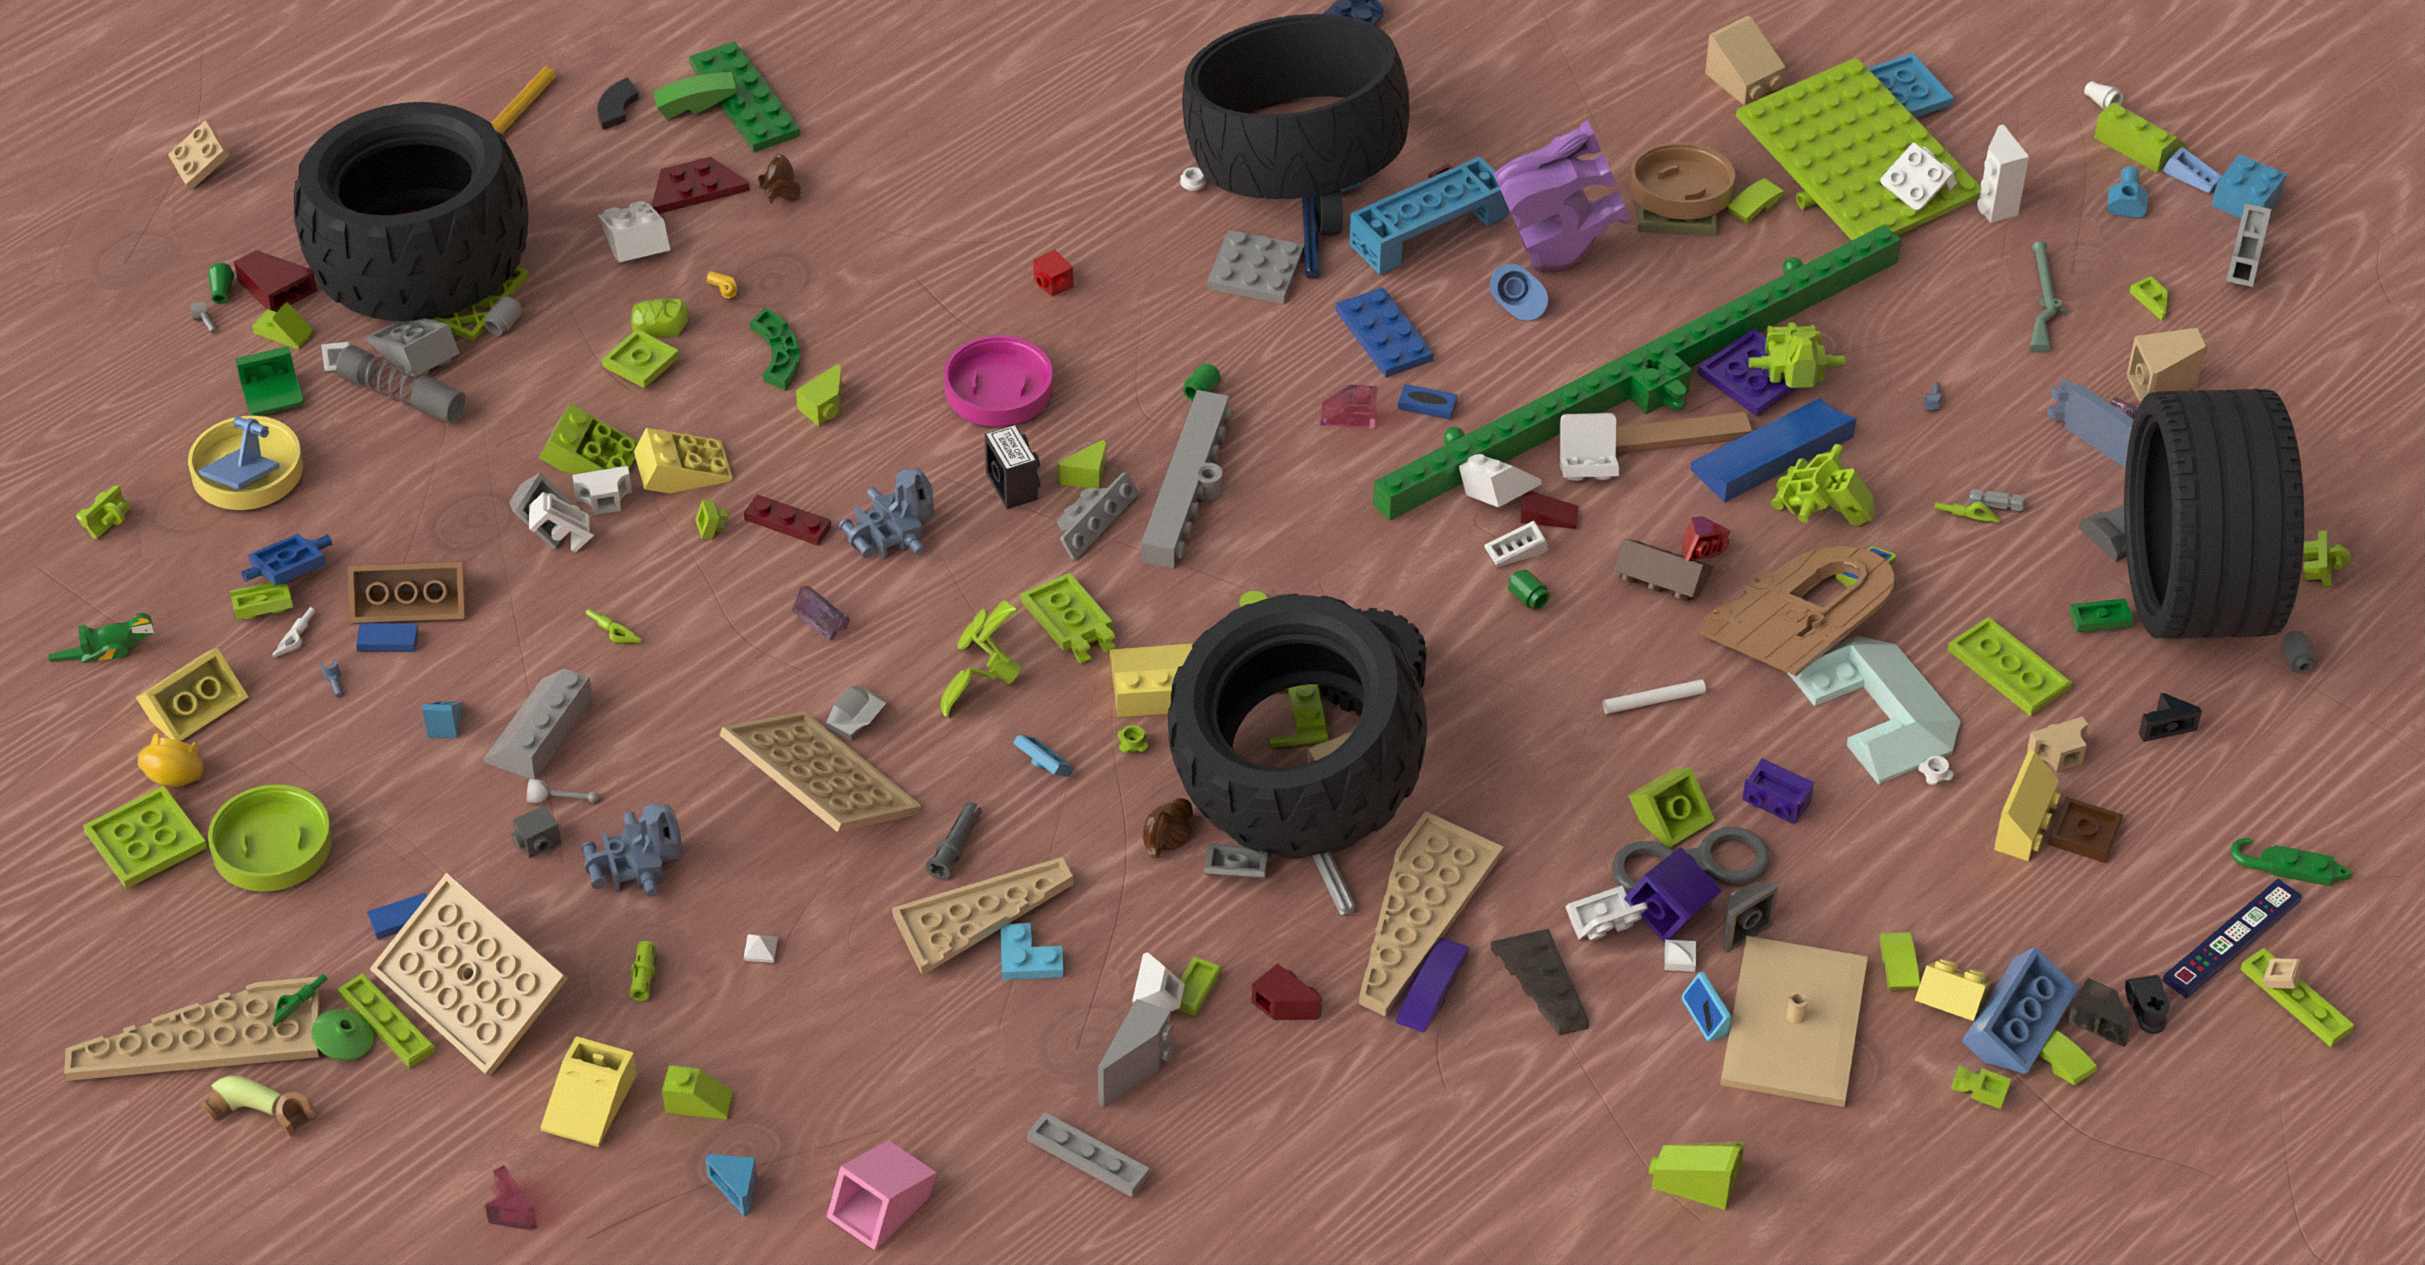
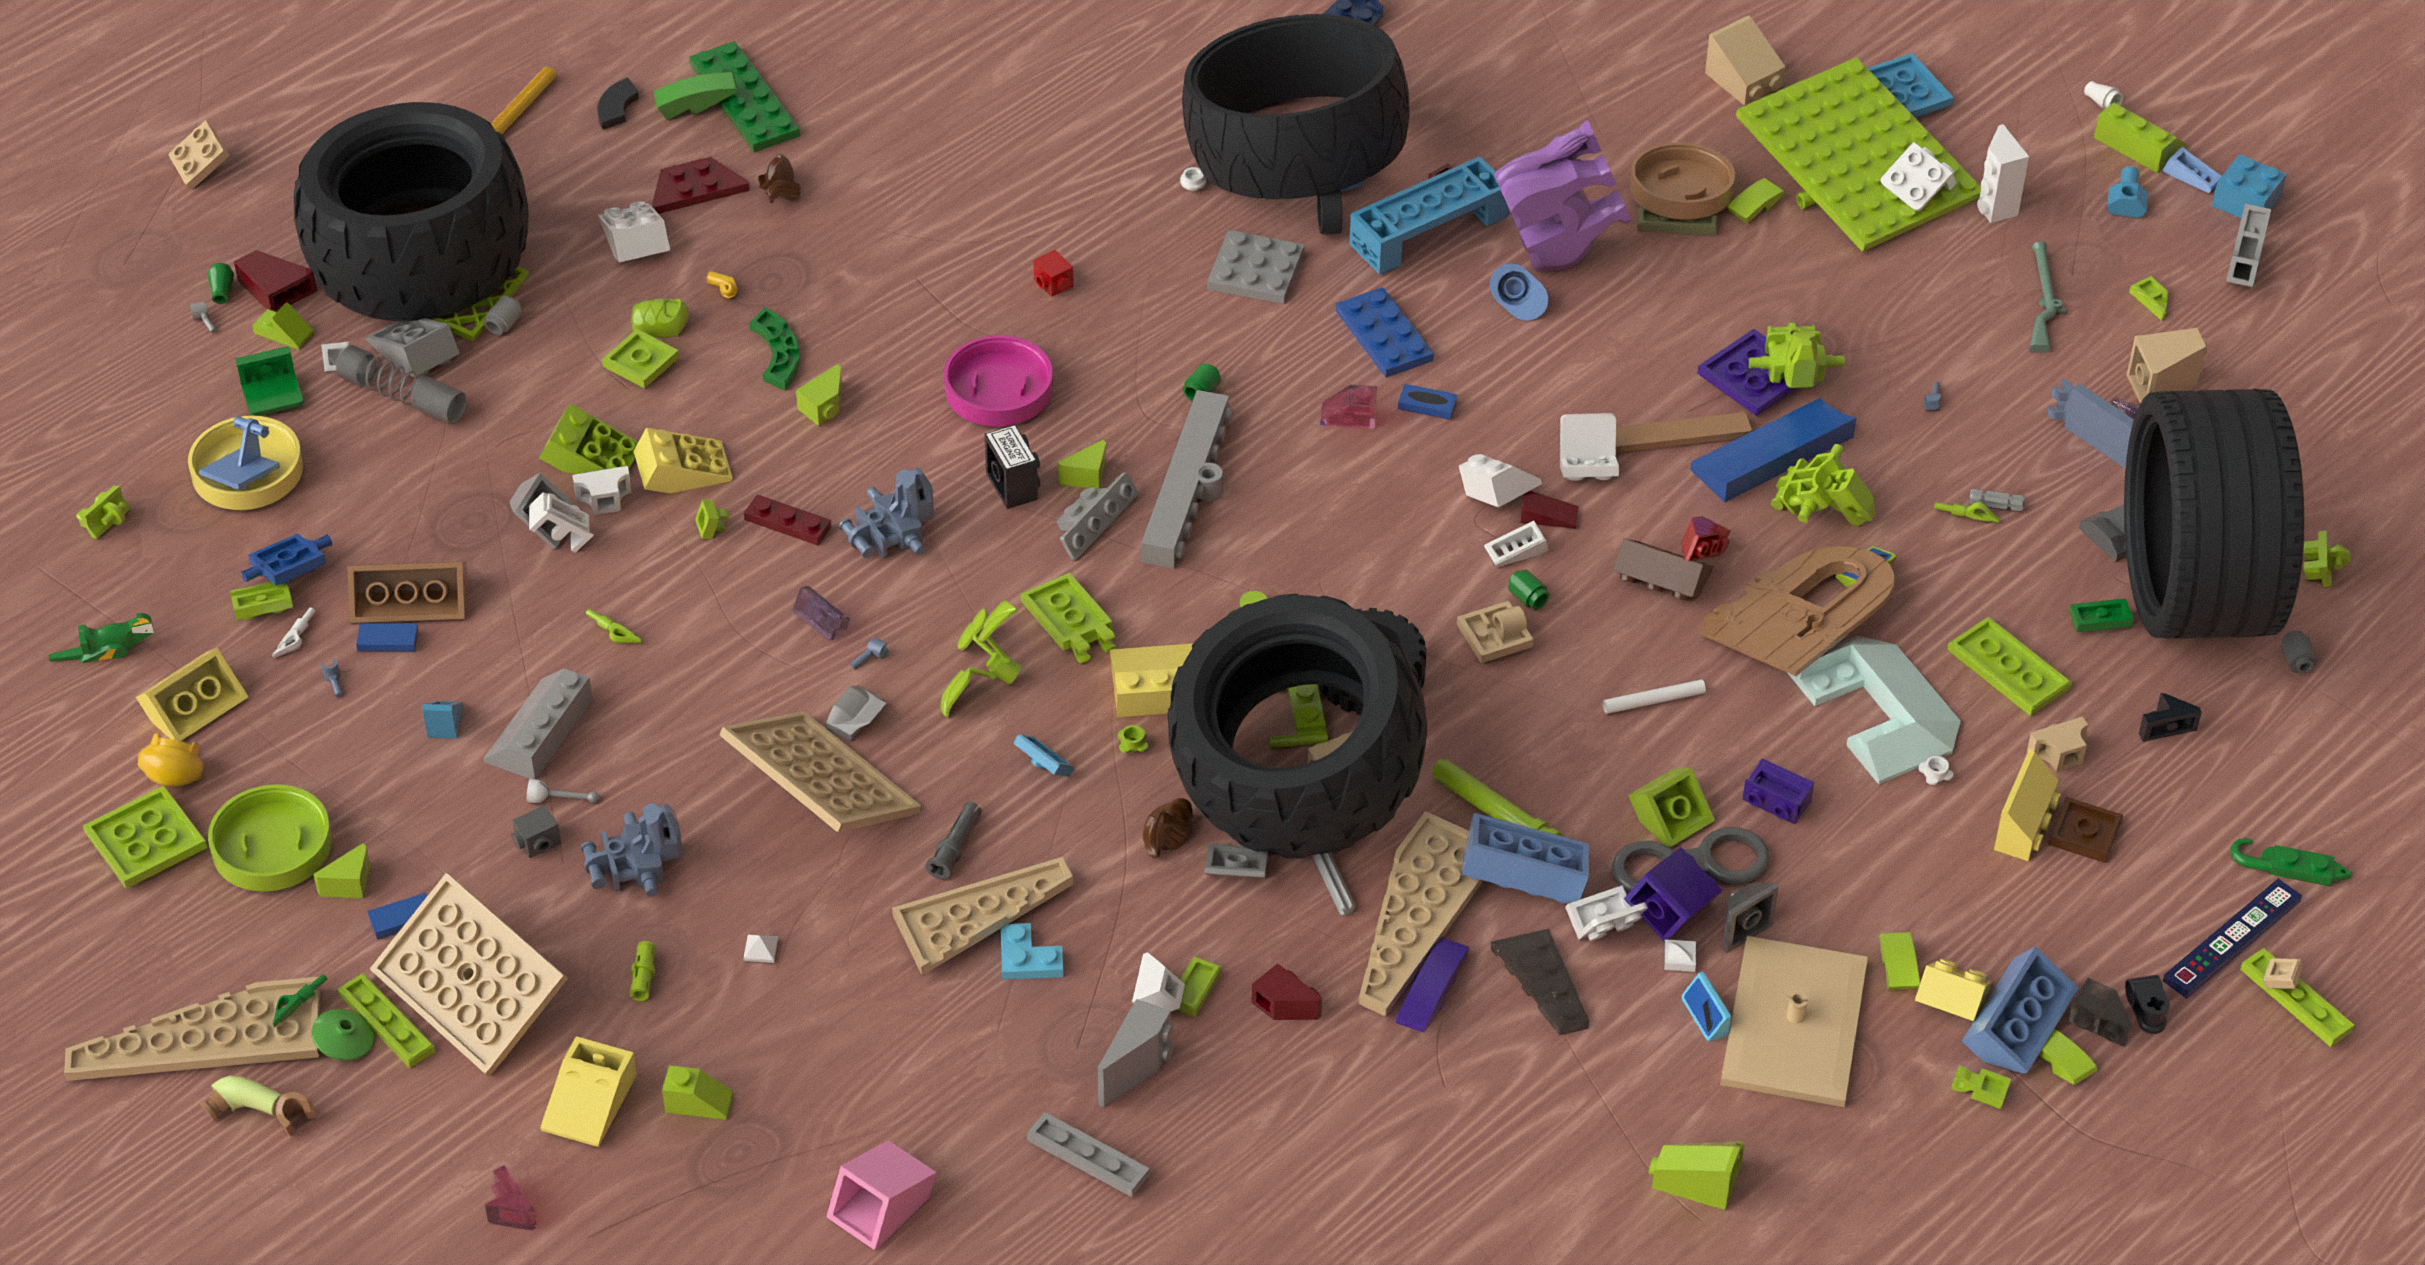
(345, 876): none -> lime slope
(734, 1177): dark azure slope -> none
(874, 647): none -> sand blue hand
(1311, 241): dark blue axle -> none
(1484, 797): none -> lime cylinder
(1495, 631): none -> tan plate
(1526, 859): none -> medium blue slope
(1648, 375): green hinge -> none

